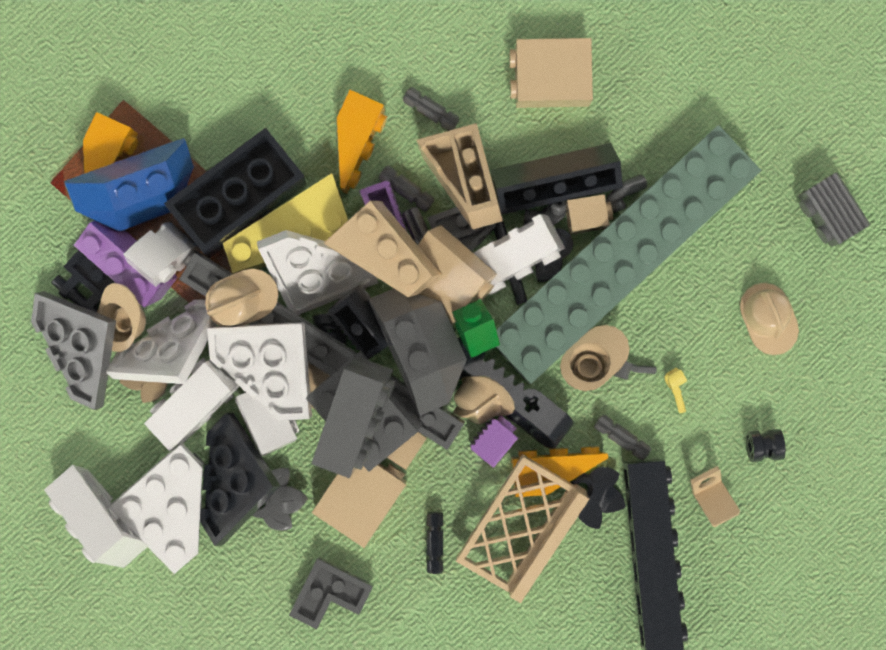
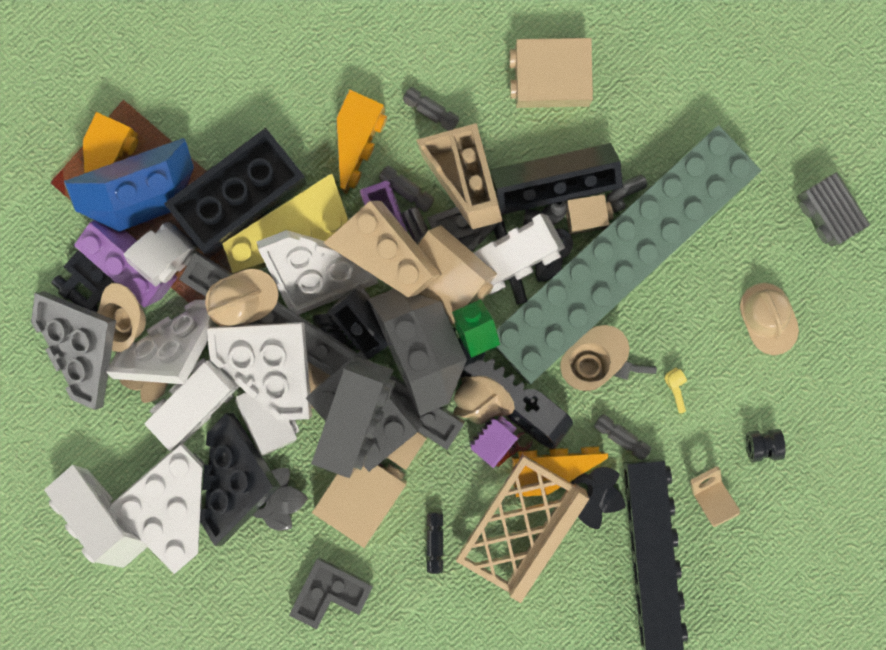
(514, 449): none -> clear red hand

